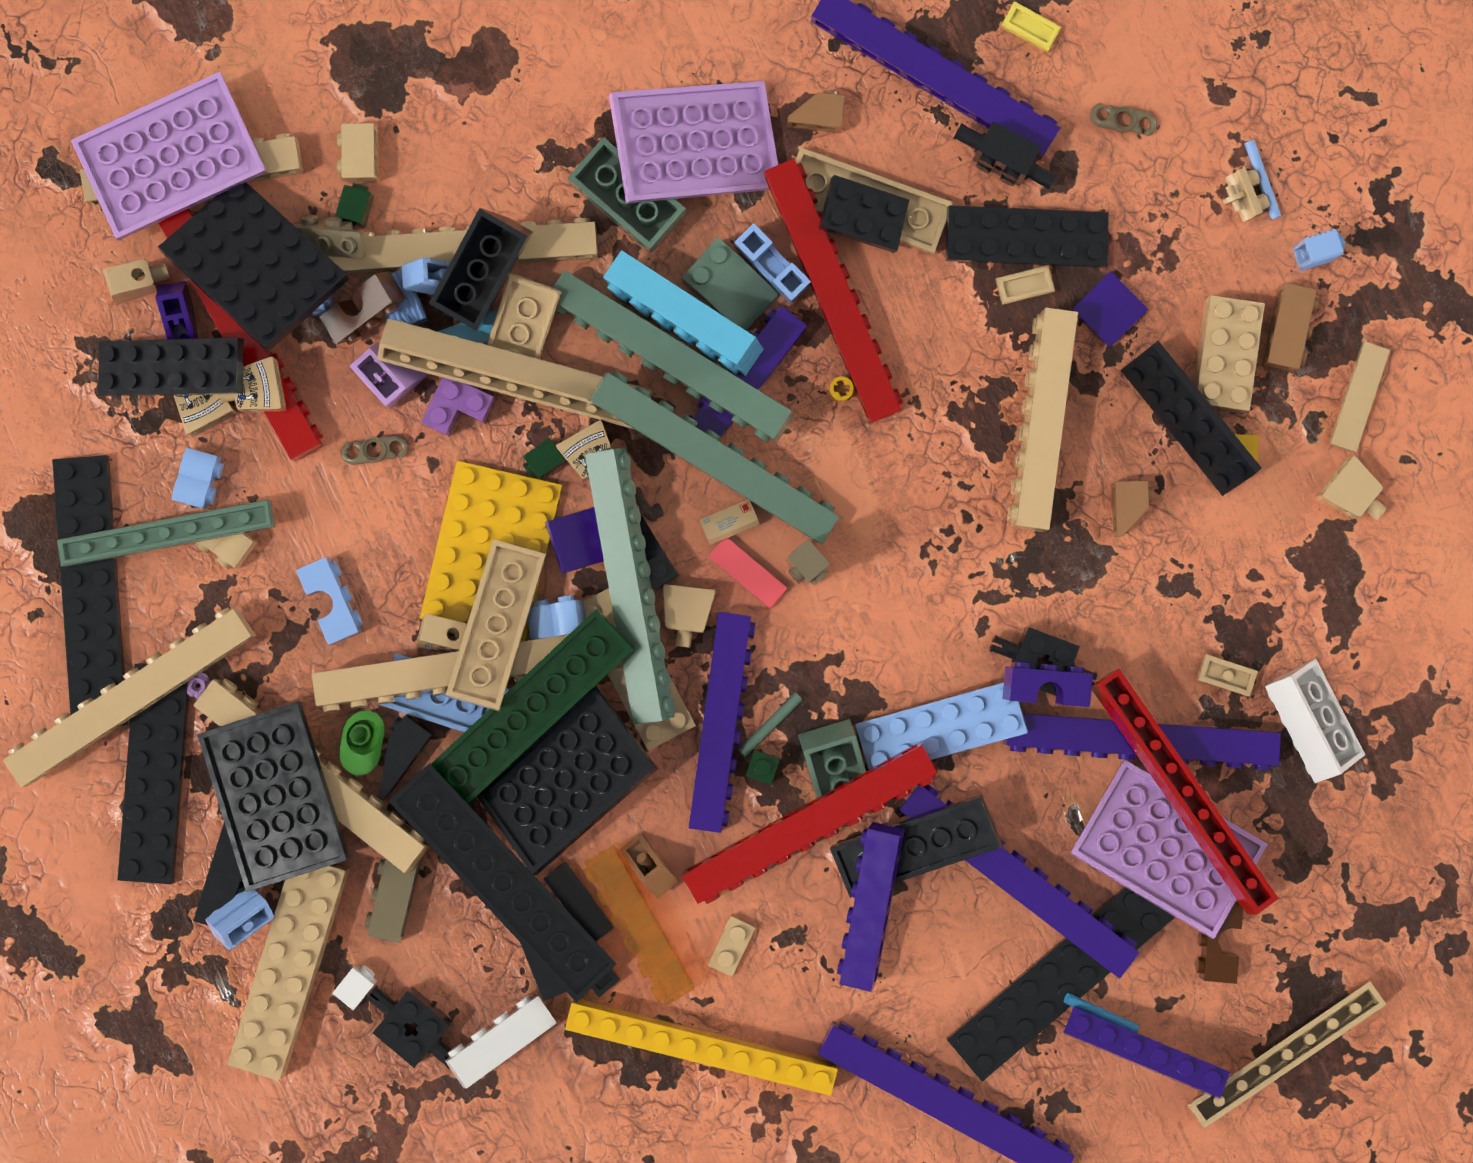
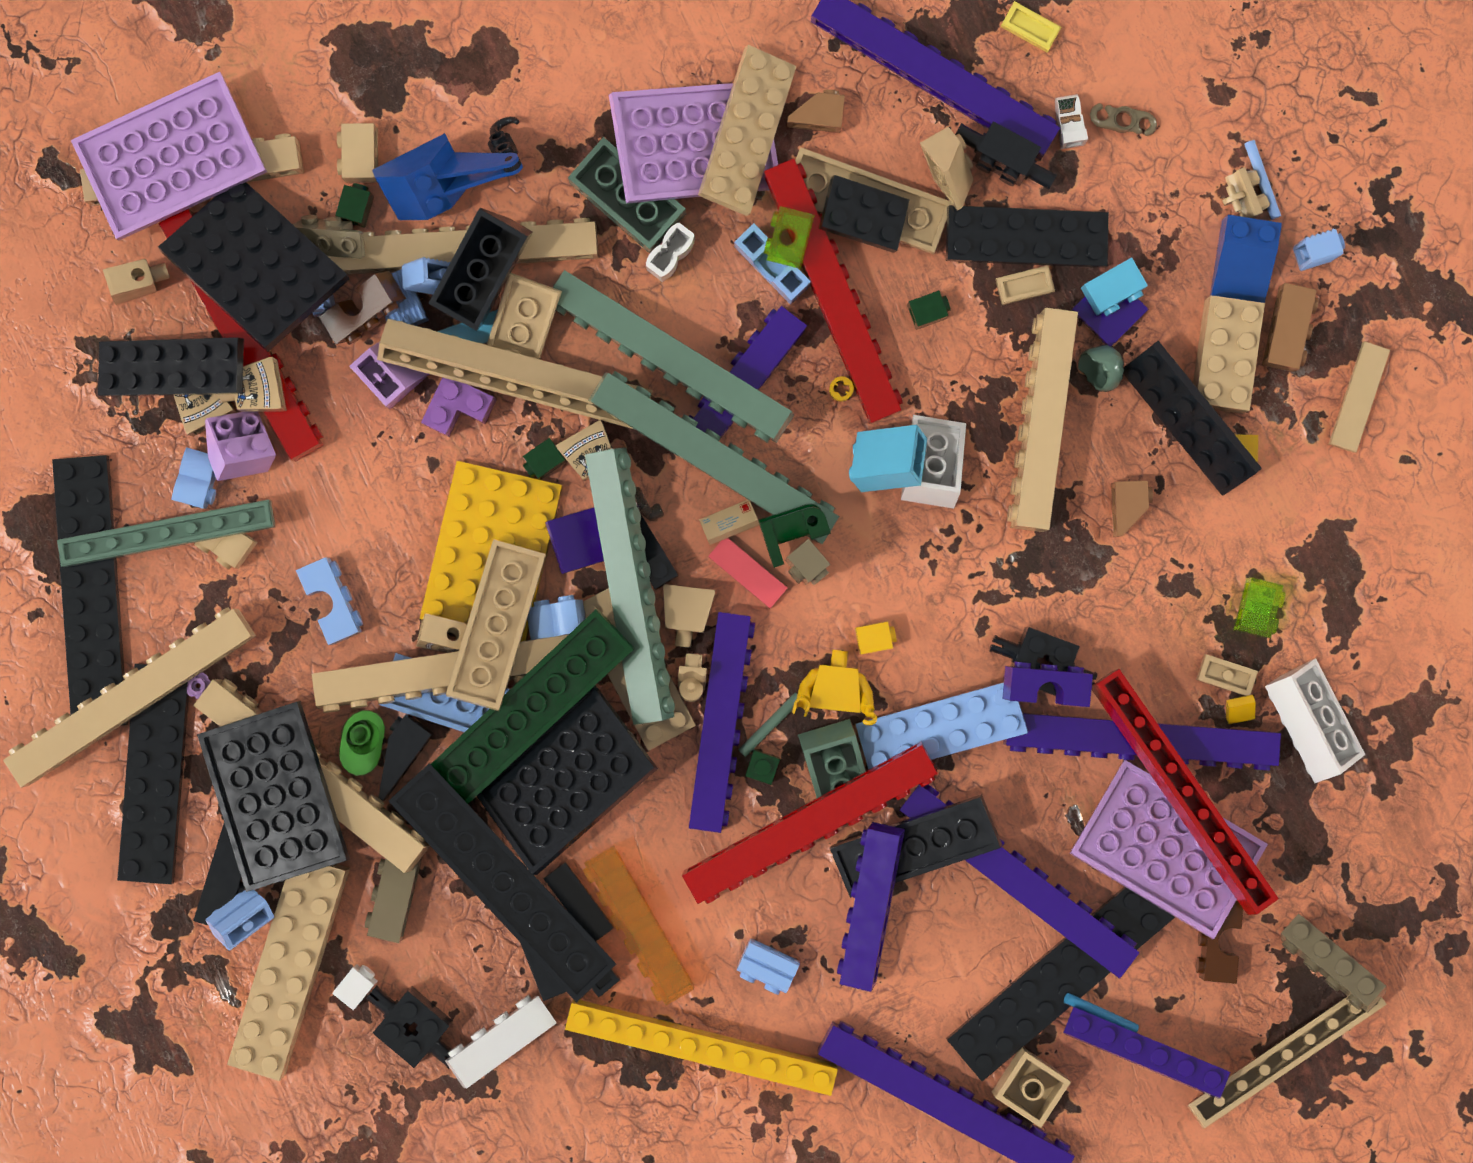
(176, 311): dark purple slope -> none
(238, 445): none -> lavender slope
(385, 442): dark tan piece -> none
(436, 177): none -> blue slope
(649, 865): medium nougat slope -> none
(665, 257): none -> white brick
(684, 313): medium azure brick -> none
(692, 678): none -> tan hips
(729, 285): sand green slope -> none
(731, 945): tan plate -> none
(747, 130): none -> tan plate
(767, 966): none -> light blue brick
(790, 526): none -> dark green piece
(791, 254): none -> clear neon green brick
(836, 689): none -> yellow torso
(875, 637): none -> yellow brick
(888, 458): none -> medium azure brick
(928, 309): none -> dark green brick
(942, 463): none -> white slope
(949, 165): none -> tan slope
(1031, 1087): none -> tan brick
(1071, 122): none -> white leg
(1102, 367): none -> sand green hair
(1114, 287): none -> medium azure brick
(1240, 709): none -> yellow tile
(1245, 258): none -> blue slope
(1259, 608): none -> clear neon green brick
(1333, 963): none -> dark tan brick
(1353, 490): tan torso -> none

